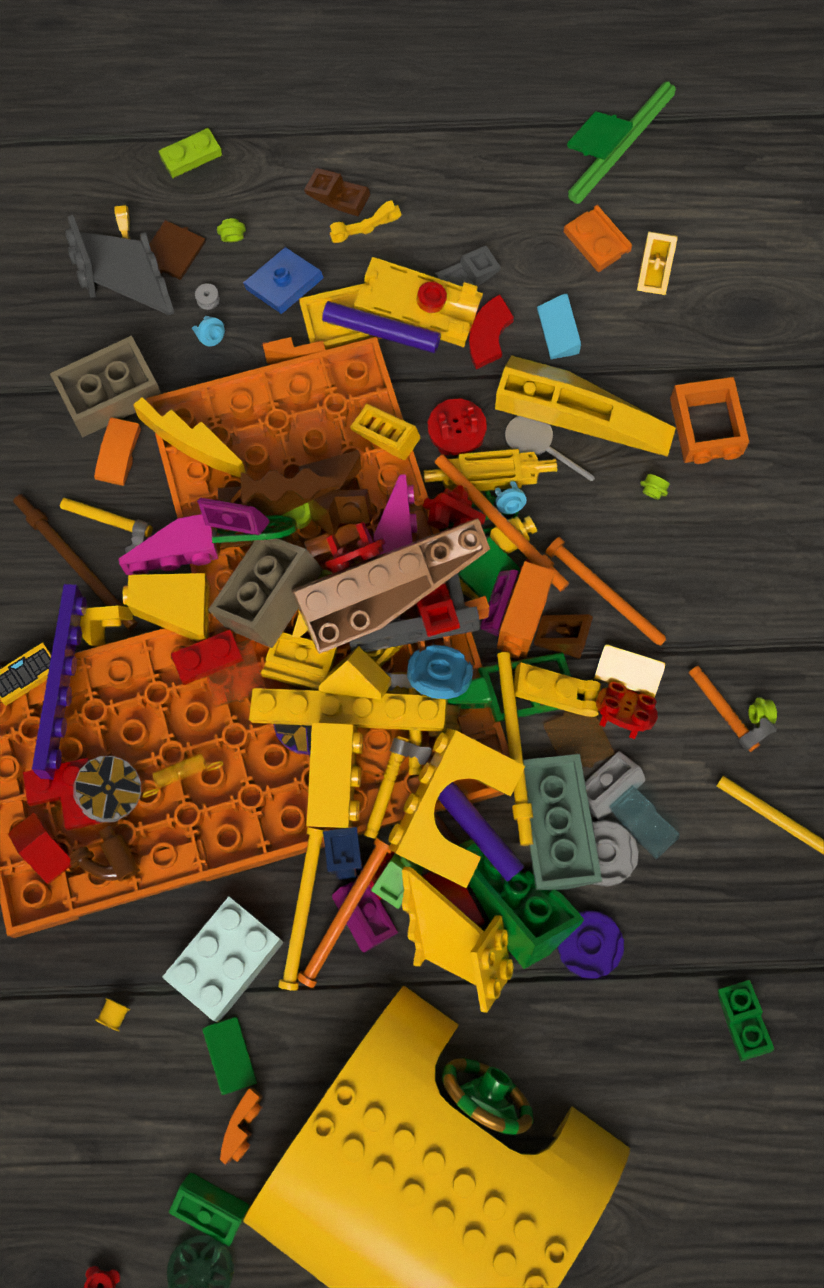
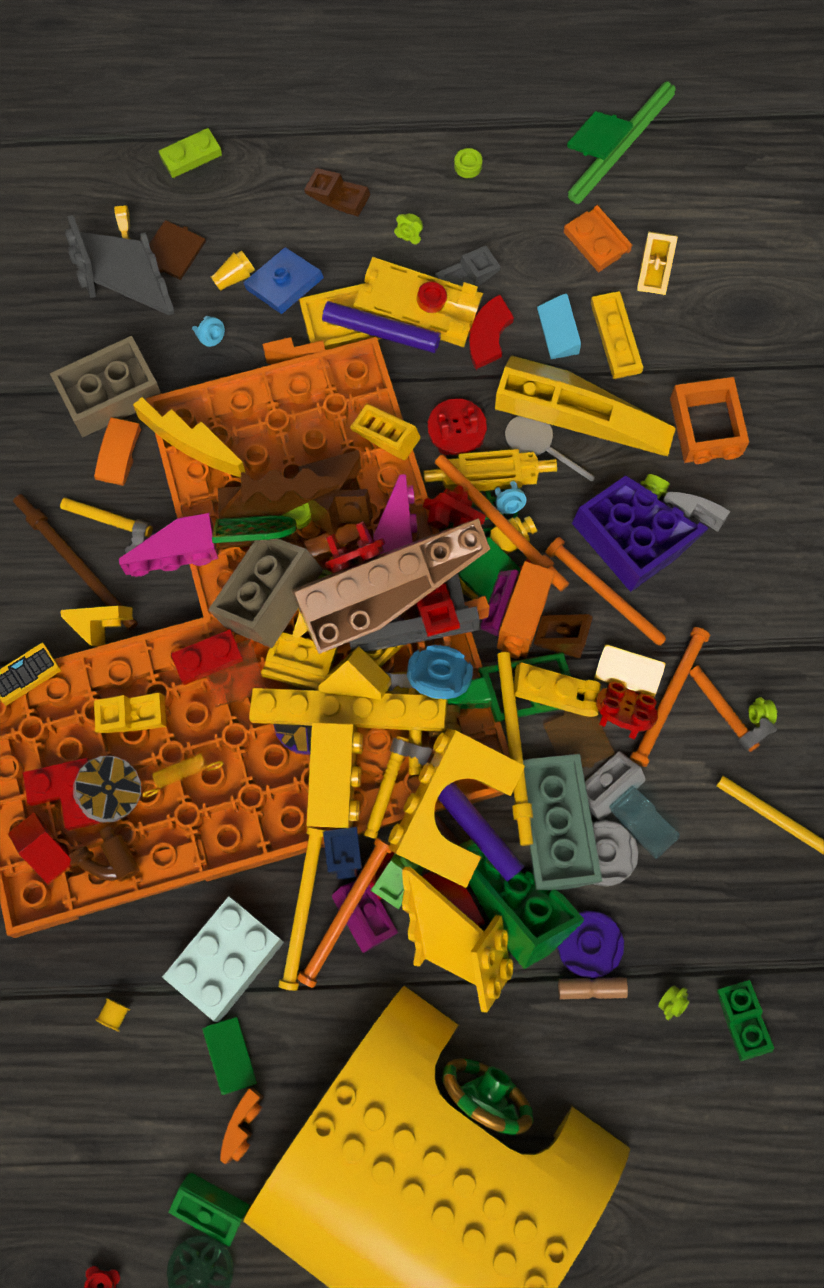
(57, 692): dark purple plate -> none
(129, 714): none -> yellow slope
(171, 602): yellow slope -> none
(207, 296): light grey piece -> none
(231, 230): lime plate -> none
(232, 516): magenta slope -> none
(234, 270): none -> yellow cone
(386, 213): yellow piece -> none
(409, 228): none -> lime plate
(468, 163): none -> lime tile
(586, 988): none -> medium nougat piece
(616, 335): none -> yellow plate
(635, 531): none -> dark purple wedge
(674, 1002): none -> lime plate
(699, 636): none -> orange bar
(702, 509): none -> light grey slope

